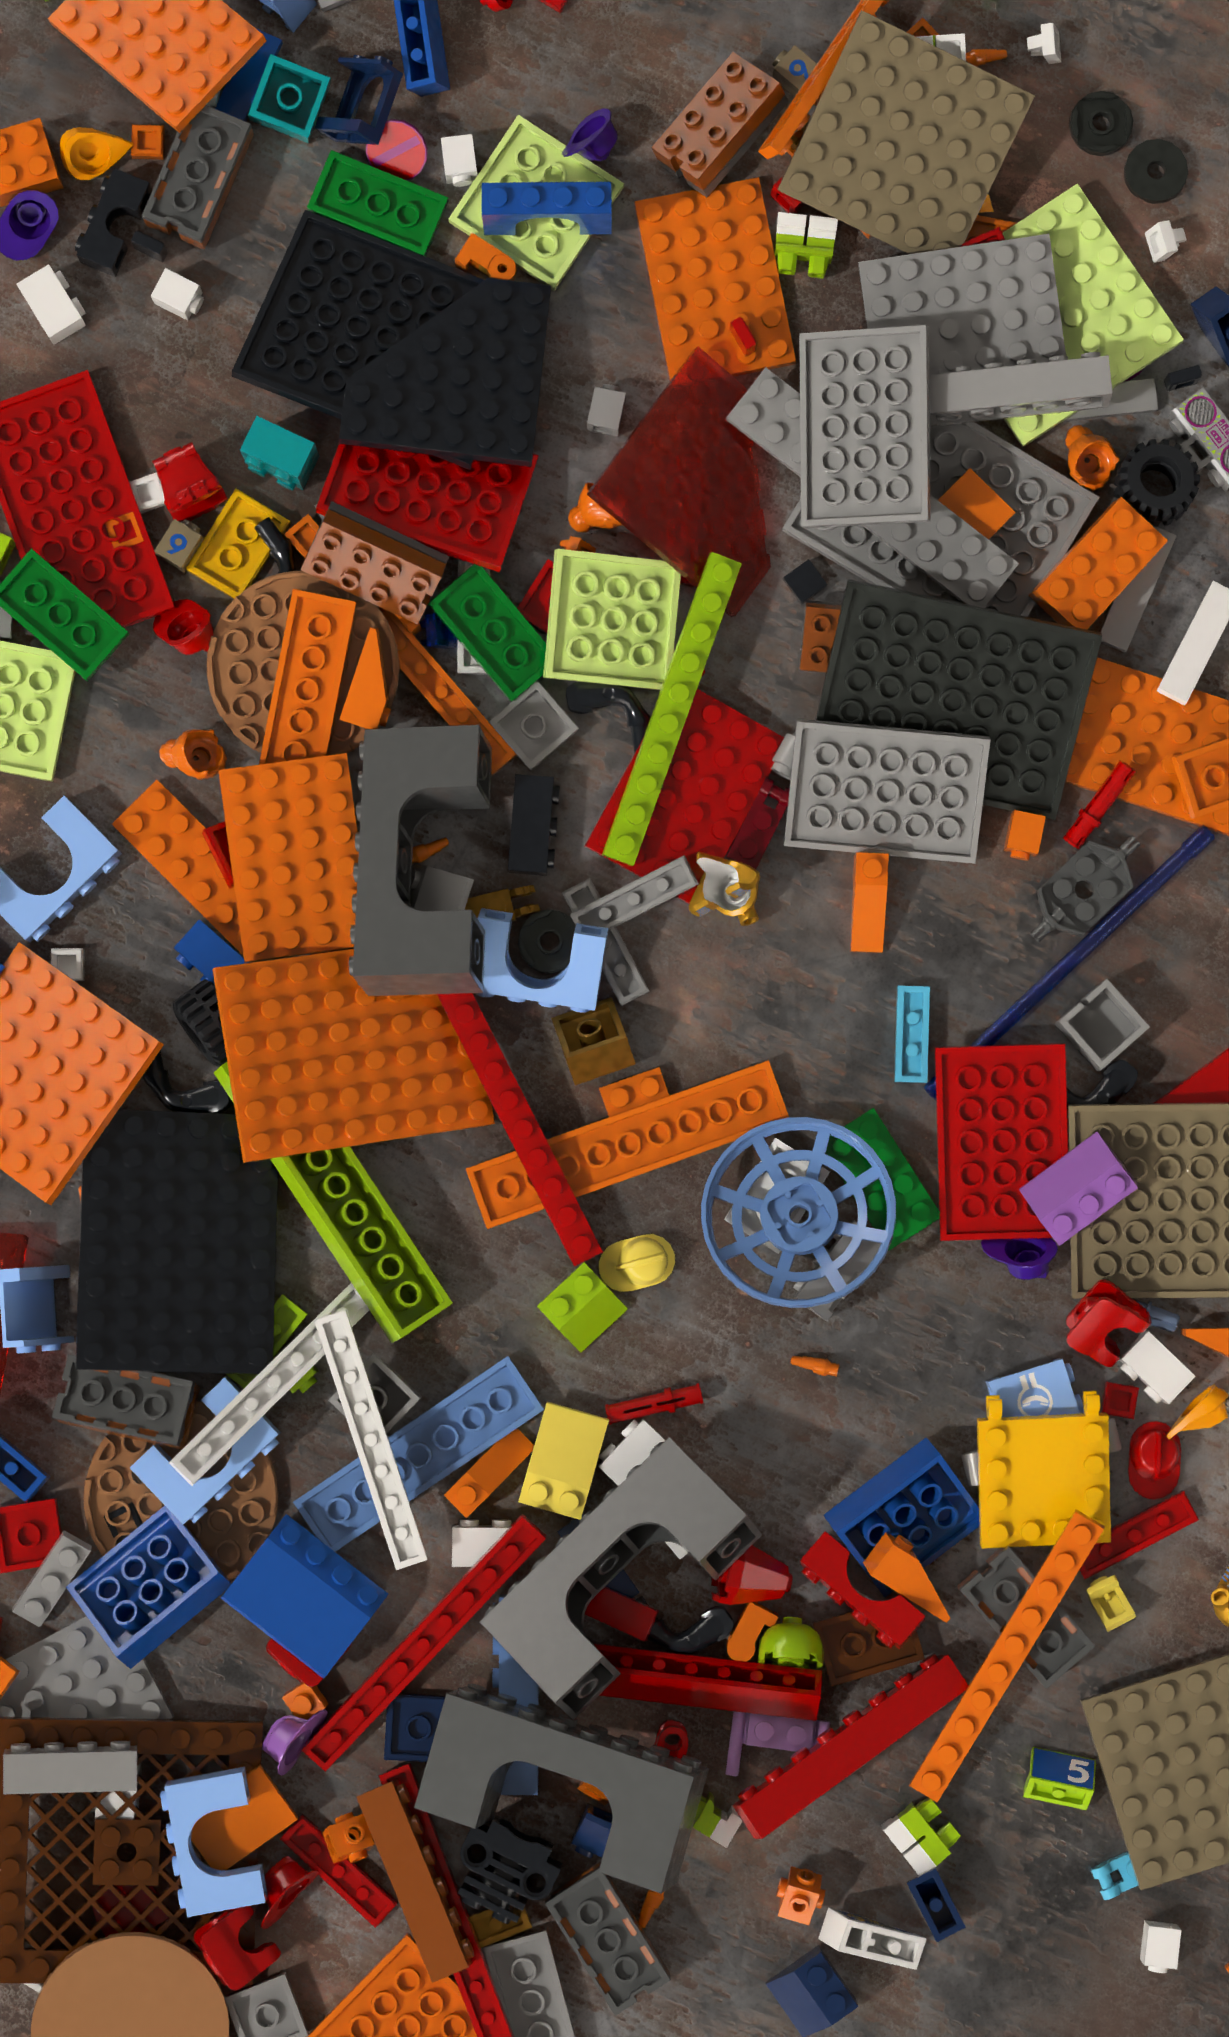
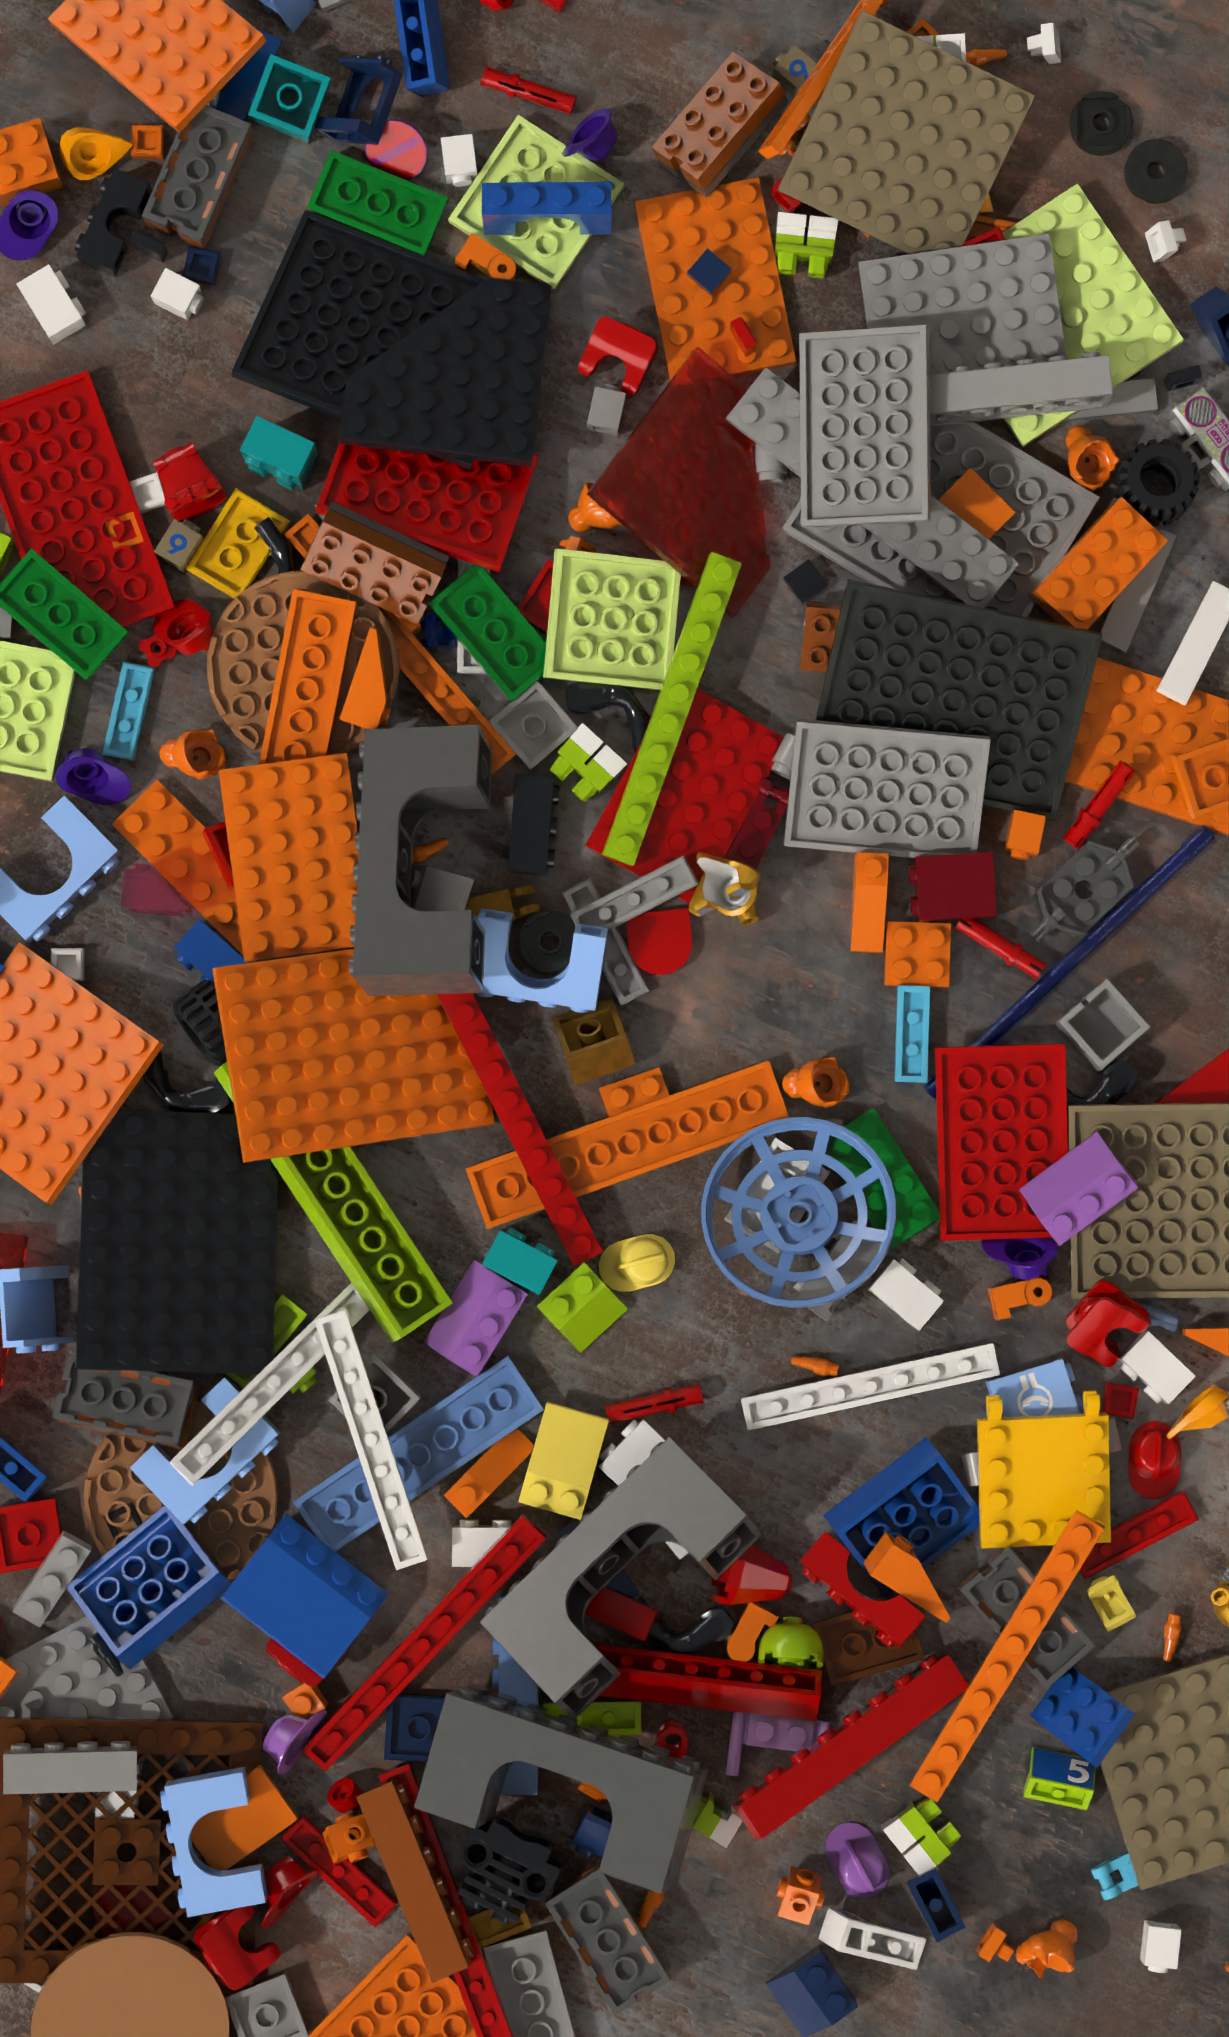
(92, 778): none -> dark purple piece
(104, 1652): none -> black piece
(128, 711): none -> medium azure tile
(150, 893): none -> clear pink slope
(156, 658): none -> red plate
(202, 265): none -> dark blue tile
(343, 1795): none -> red tile
(476, 1319): none -> medium lavender slope
(492, 79): none -> red pin
(520, 1261): none -> teal brick
(597, 773): none -> lime hips
(617, 1716): none -> lime plate
(624, 342): none -> red piece
(660, 940): none -> red tile
(709, 271): none -> dark blue tile
(768, 467): none -> light grey brick
(832, 1082): none -> orange piece
(856, 1860): none -> medium lavender piece
(870, 1386): none -> white plate
(906, 1294): none -> white brick
(917, 954): none -> orange plate
(953, 887): none -> dark red panel
(993, 1943): none -> orange tile
(1002, 946): none -> red pin
(1032, 1292): none -> orange leg
(1050, 1949): none -> orange piece
(1082, 1716): none -> blue plate
(1172, 1633): none -> orange piece

